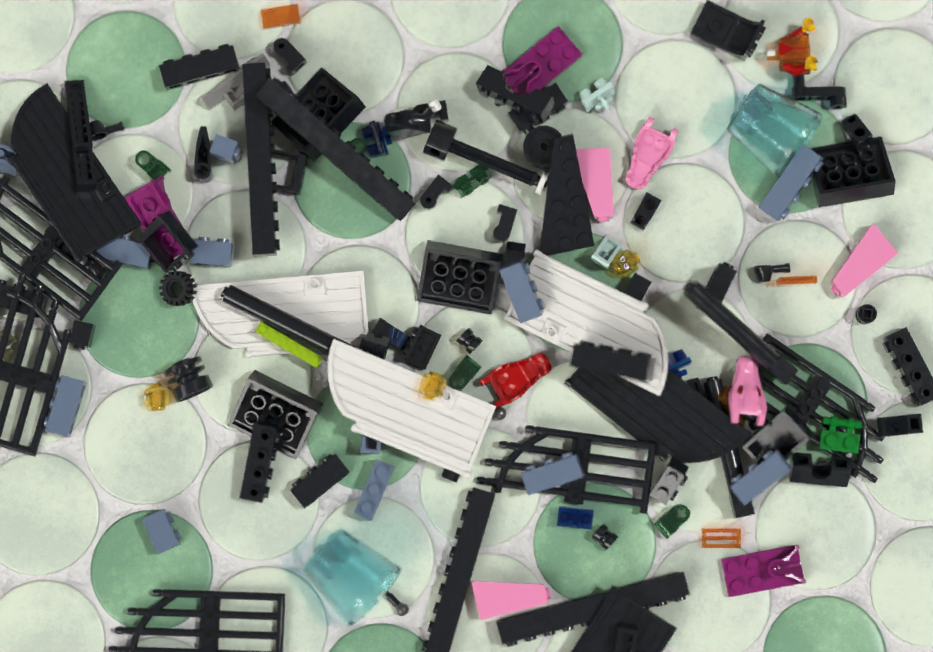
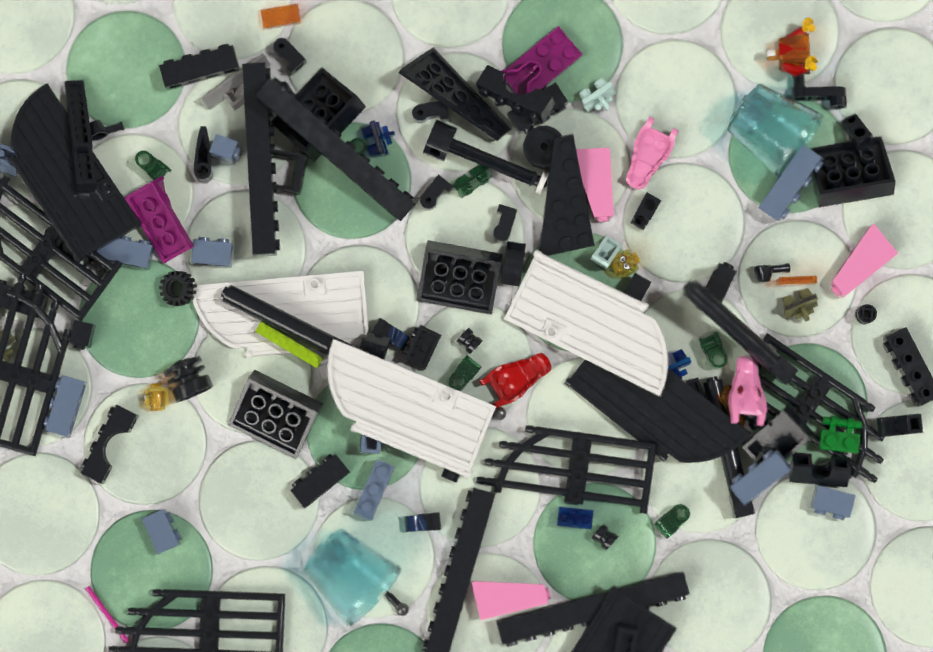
(97, 465): none -> black arch
(105, 612): none -> dark pink axle
(158, 251): black window -> none
(259, 461): black brick -> none
(410, 123): black torso -> none
(422, 522): none -> leg
(432, 385): clear yellow head -> none
(443, 83): none -> black wing
(522, 290): sand blue brick -> none
(552, 473): sand blue brick -> none
(612, 362): black piece -> none
(669, 480): brick -> none
(704, 538): clear orange tile -> none
(713, 349): none -> clear green piece
(728, 31): black bracket -> none
(763, 570): magenta plate -> none
(802, 307): none -> olive hips
(833, 502): none -> sand blue brick

